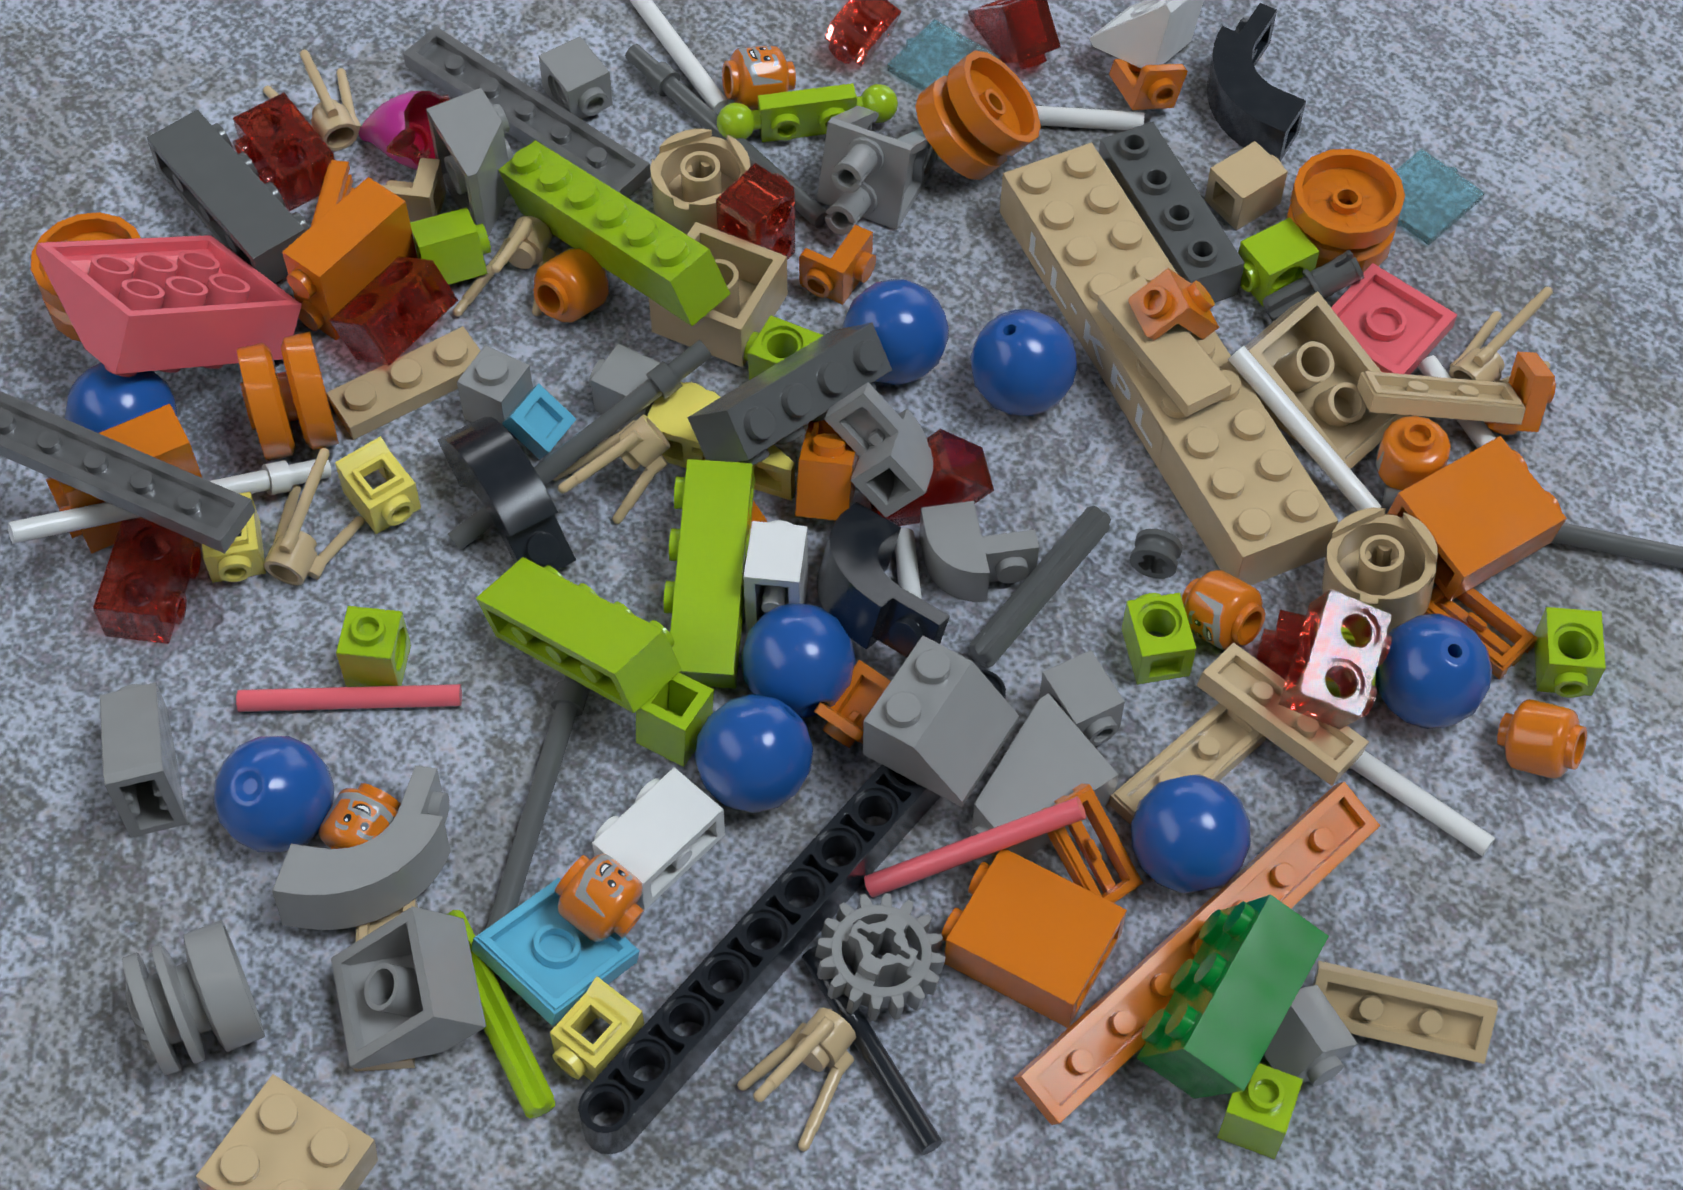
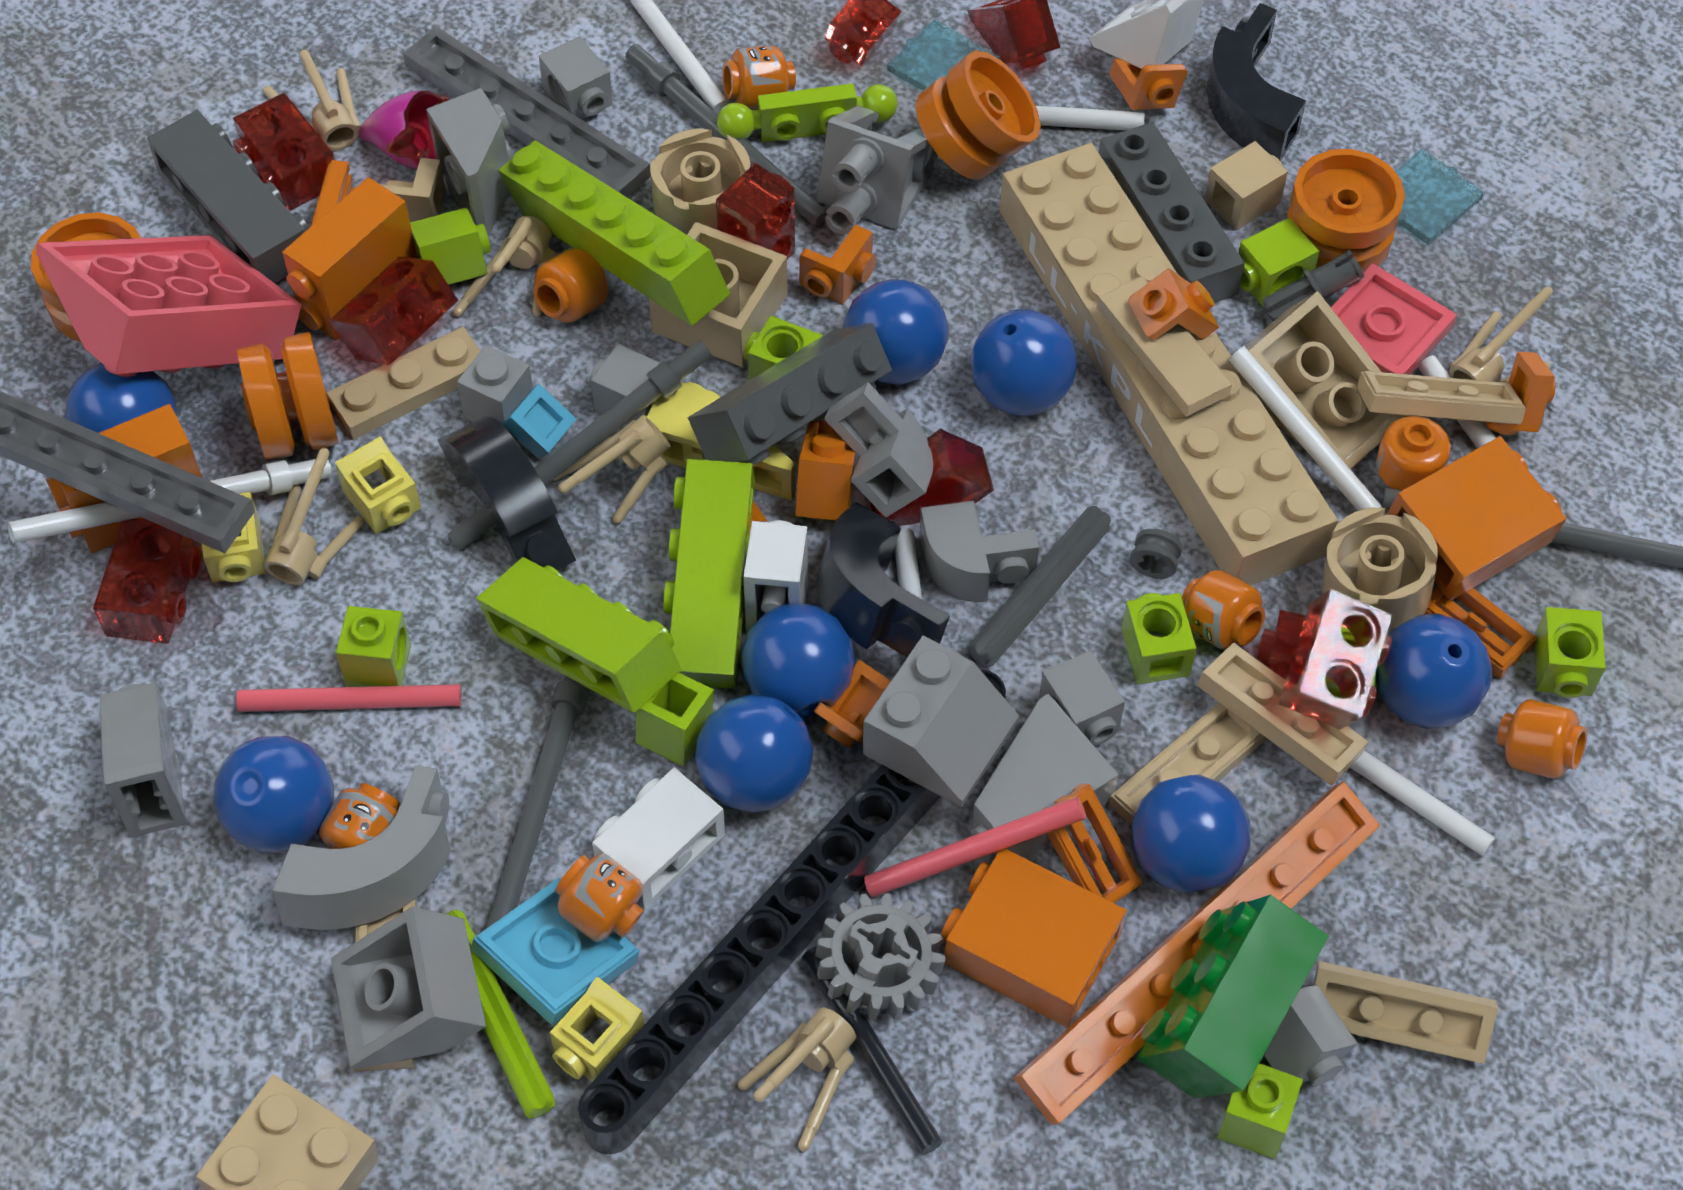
(192, 998): light grey wheel -> none

